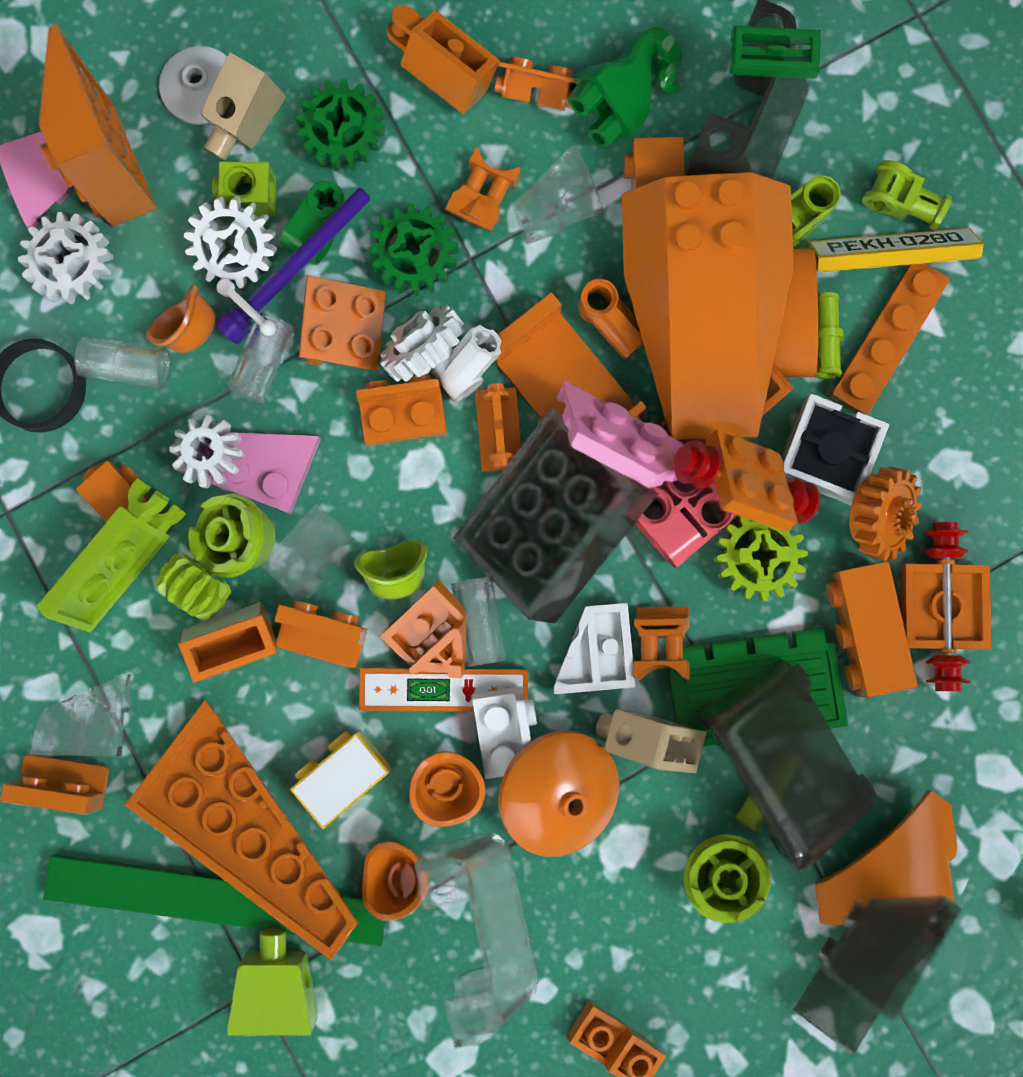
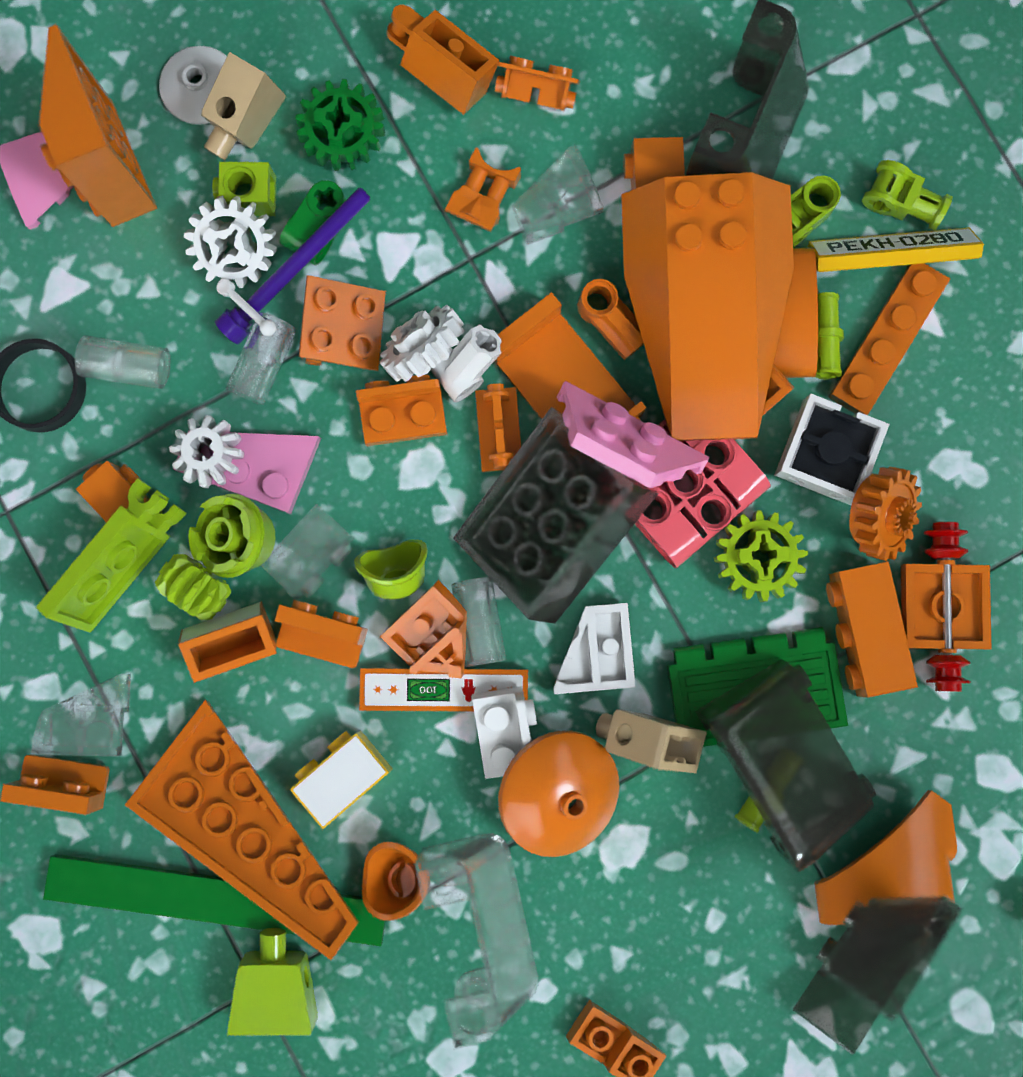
(52, 246): white gear -> none
(184, 324): orange helmet -> none
(400, 258): green gear -> none
(446, 789): orange helmet -> none
(622, 88): green hips -> none
(660, 623): orange piece -> none
(727, 879): lime cone -> none
(747, 480): orange plate -> none
(769, 65): green tile -> none

